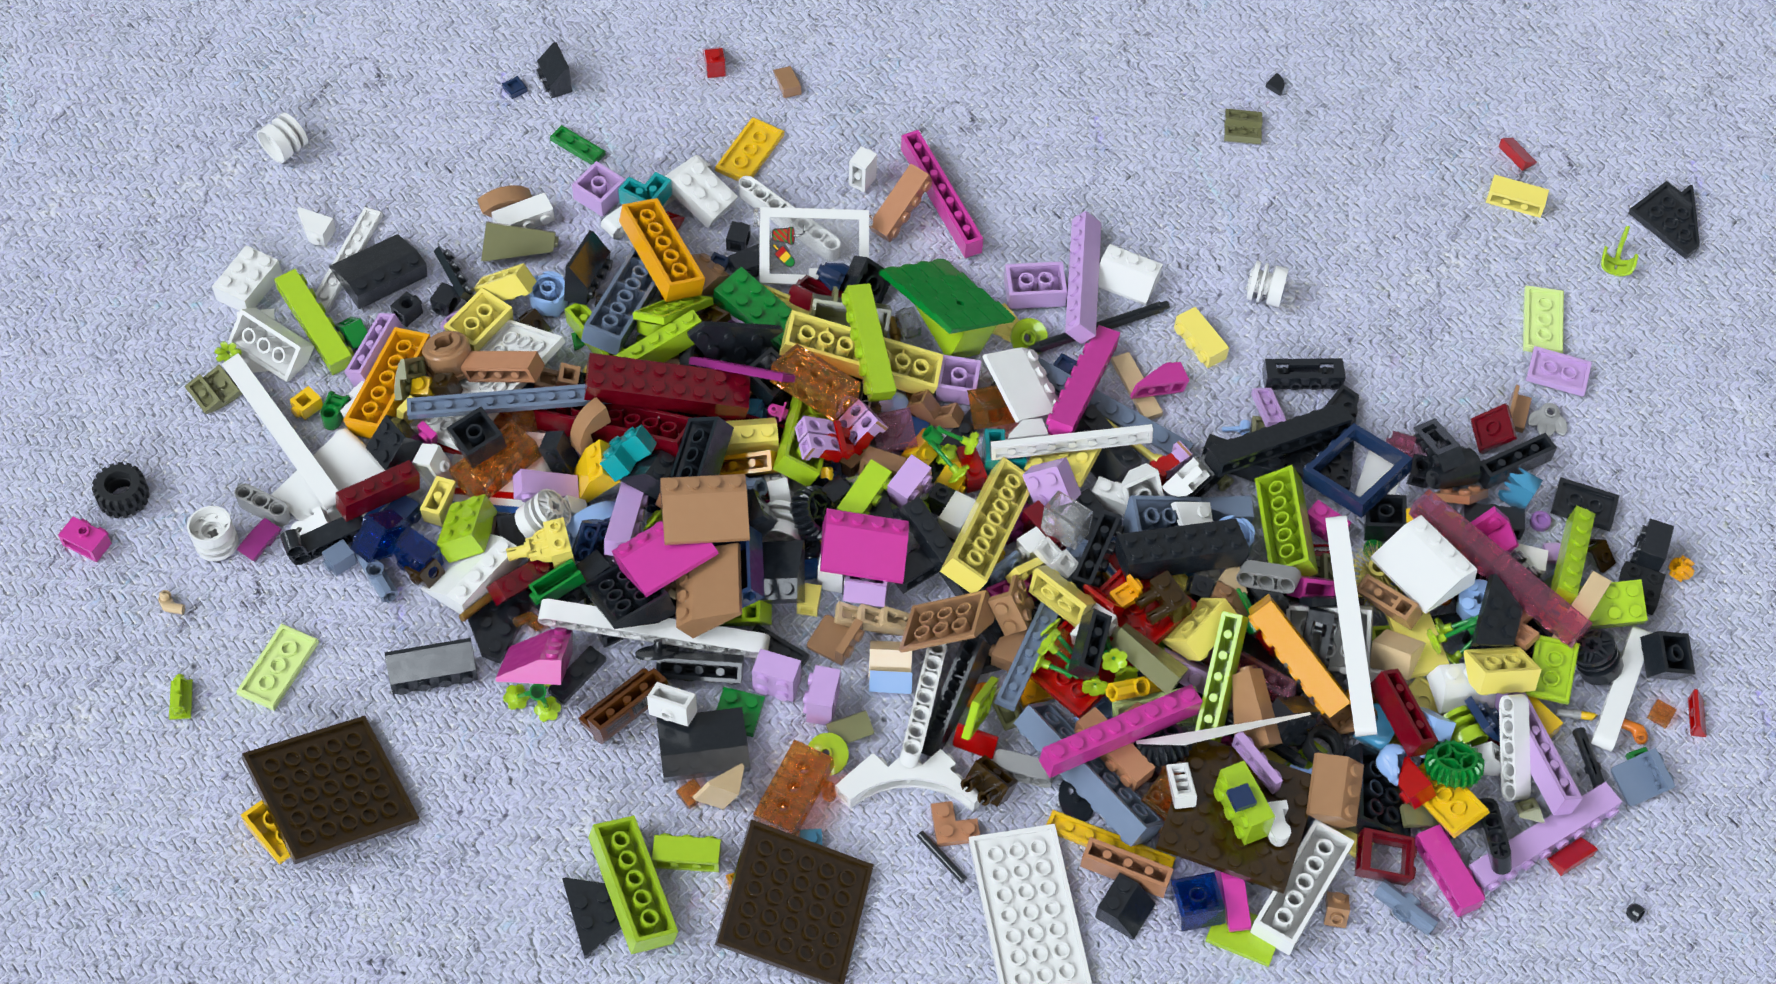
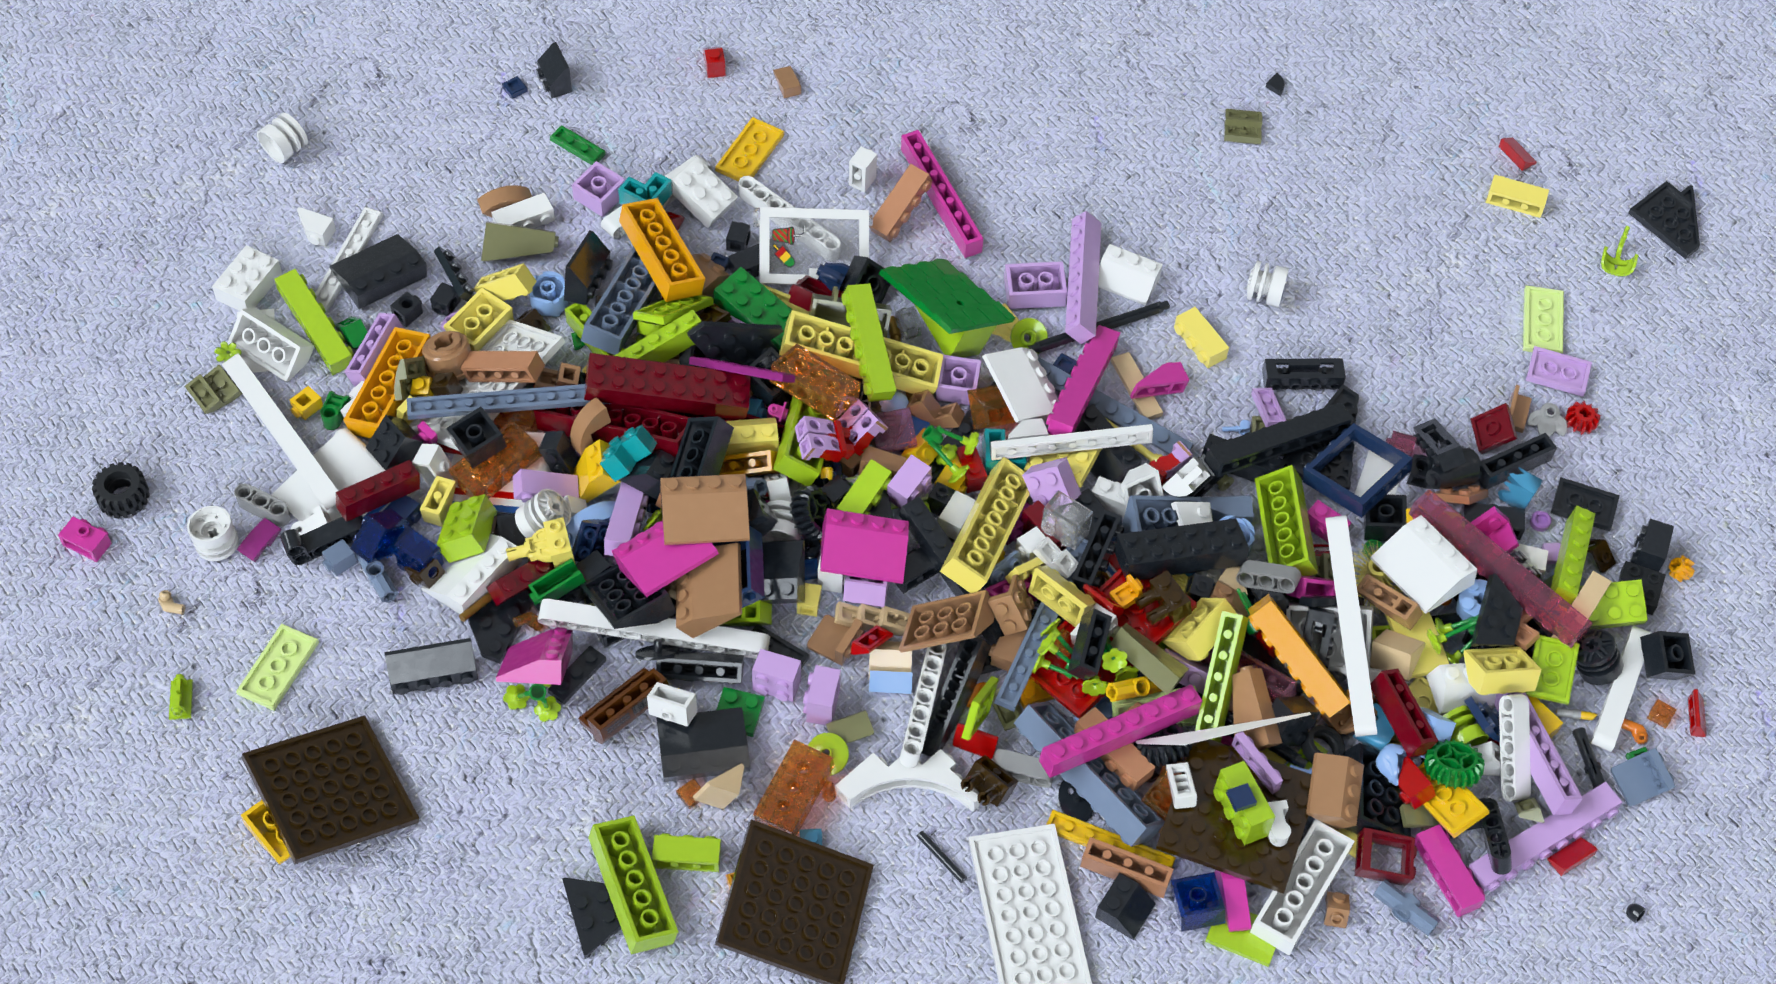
(870, 640): none -> red slope
(947, 829): nougat plate -> none
(1582, 417): none -> red gear

